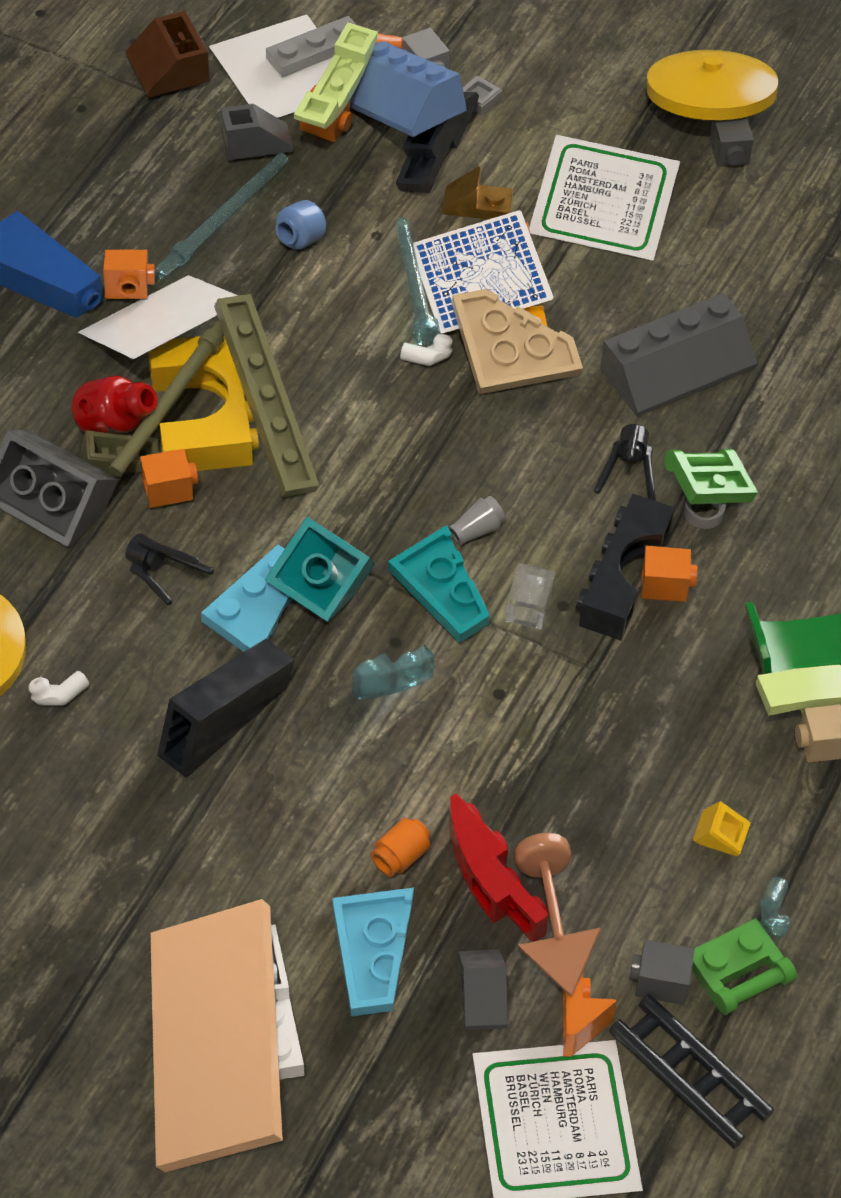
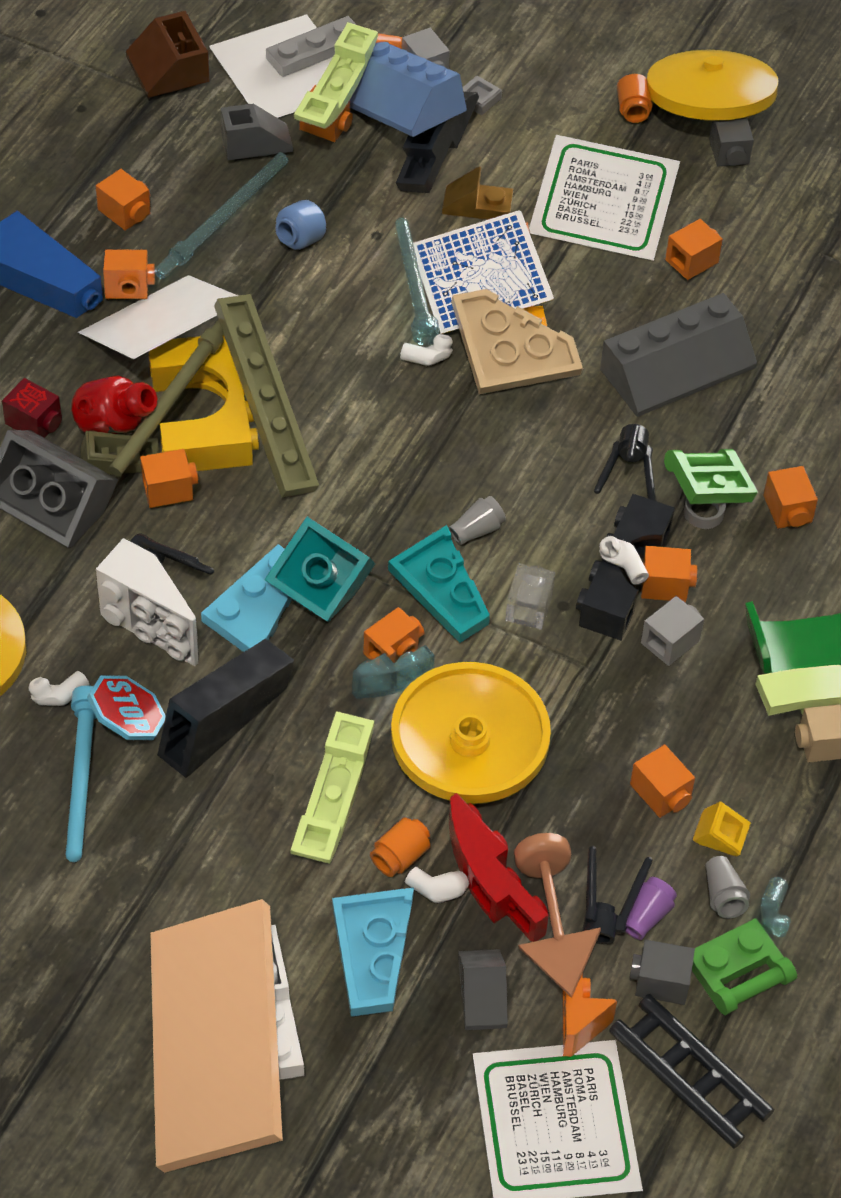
(32, 408): none -> dark red brick
(86, 716): none -> medium azure piece
(123, 199): none -> orange brick
(126, 707): none -> piece
(145, 601): none -> white slope
(334, 788): none -> yellowish green slope
(393, 636): none -> orange brick
(438, 888): none -> white arm
(470, 732): none -> yellow dish
(603, 914): none -> black plant
(625, 556): none -> white arm
(634, 98): none -> orange brick
(651, 905): none -> medium lavender cone
(662, 781): none -> orange brick
(672, 630): none -> light grey brick
(693, 249): none -> orange brick
(726, 890): none -> light grey cone
(790, 497): none -> orange brick

